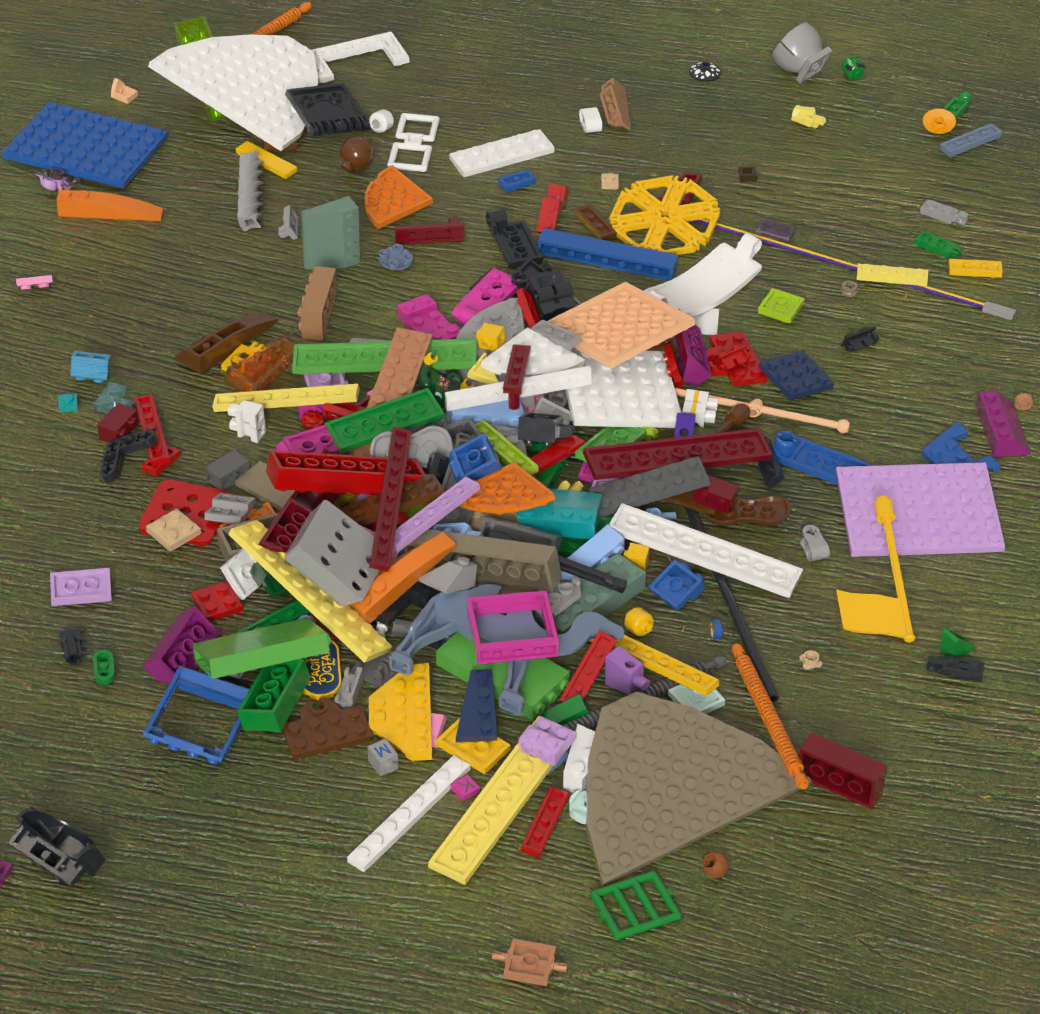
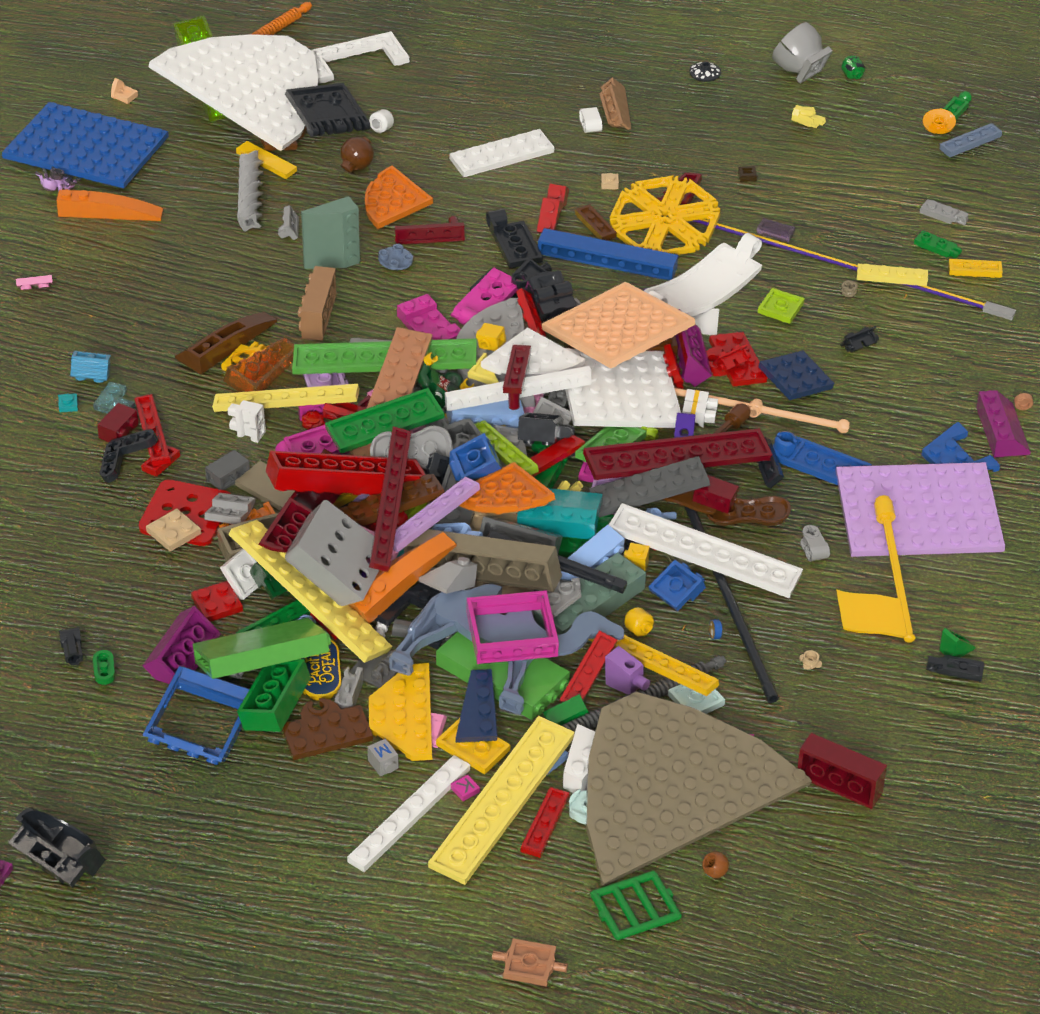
(80, 586): lavender plate -> none
(414, 142): white bar -> none
(516, 180): blue plate -> none
(546, 740): lavender plate -> none
(557, 334): light grey plate -> none
(770, 716): orange hose -> none

